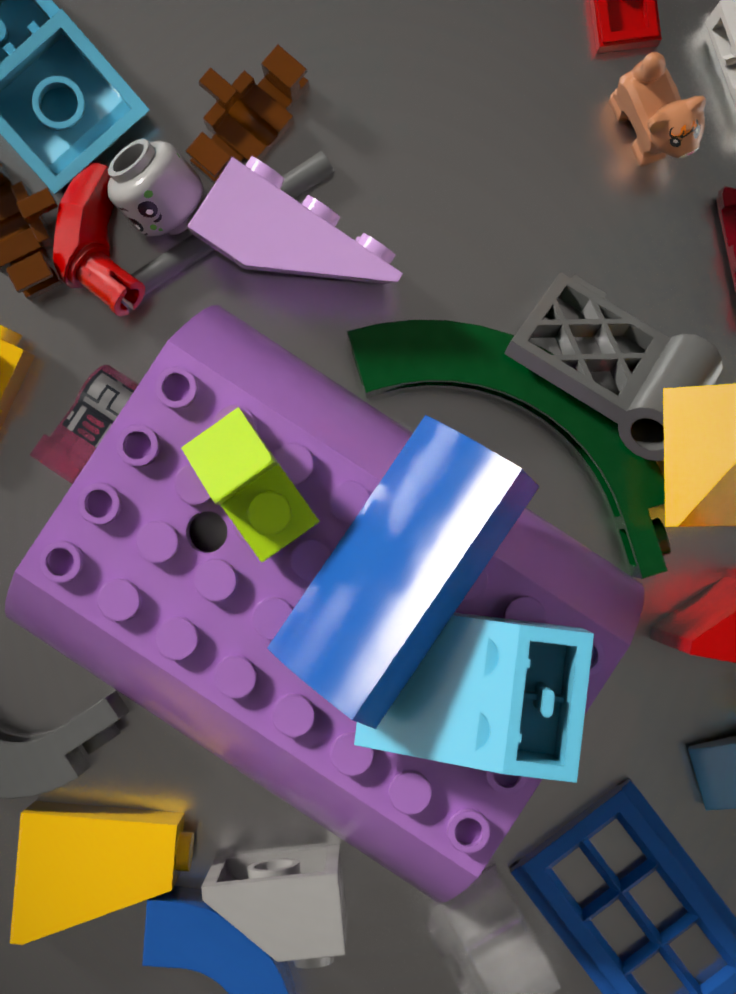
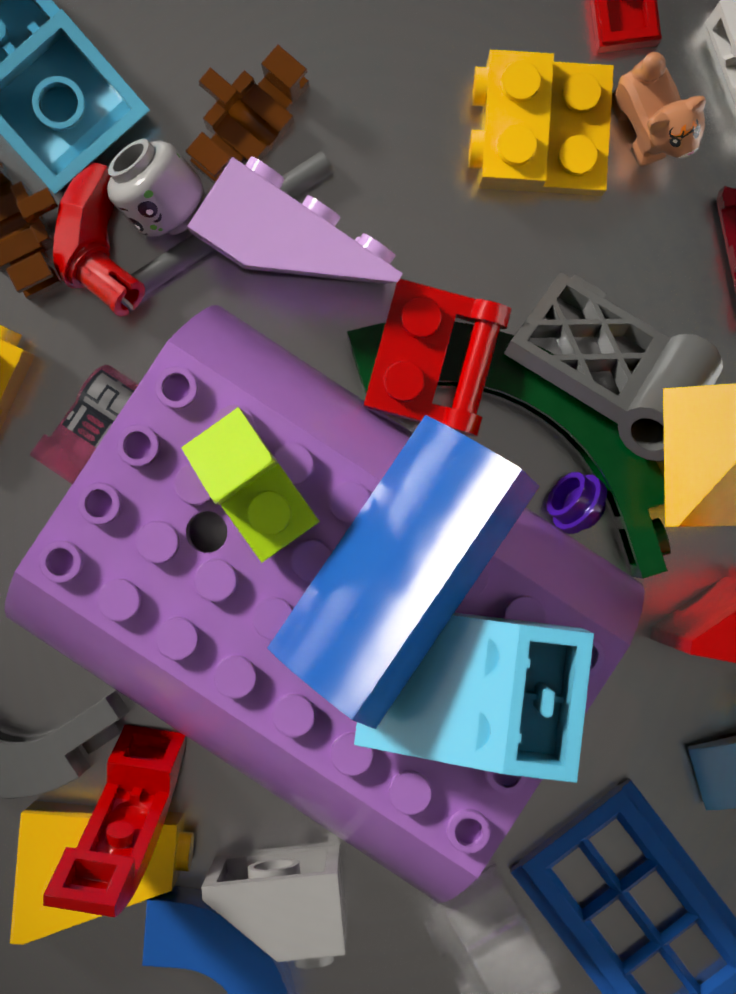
(124, 826): none -> red slope
(415, 351): none -> red plate
(542, 124): none -> yellow plate
(577, 502): none -> dark purple plate

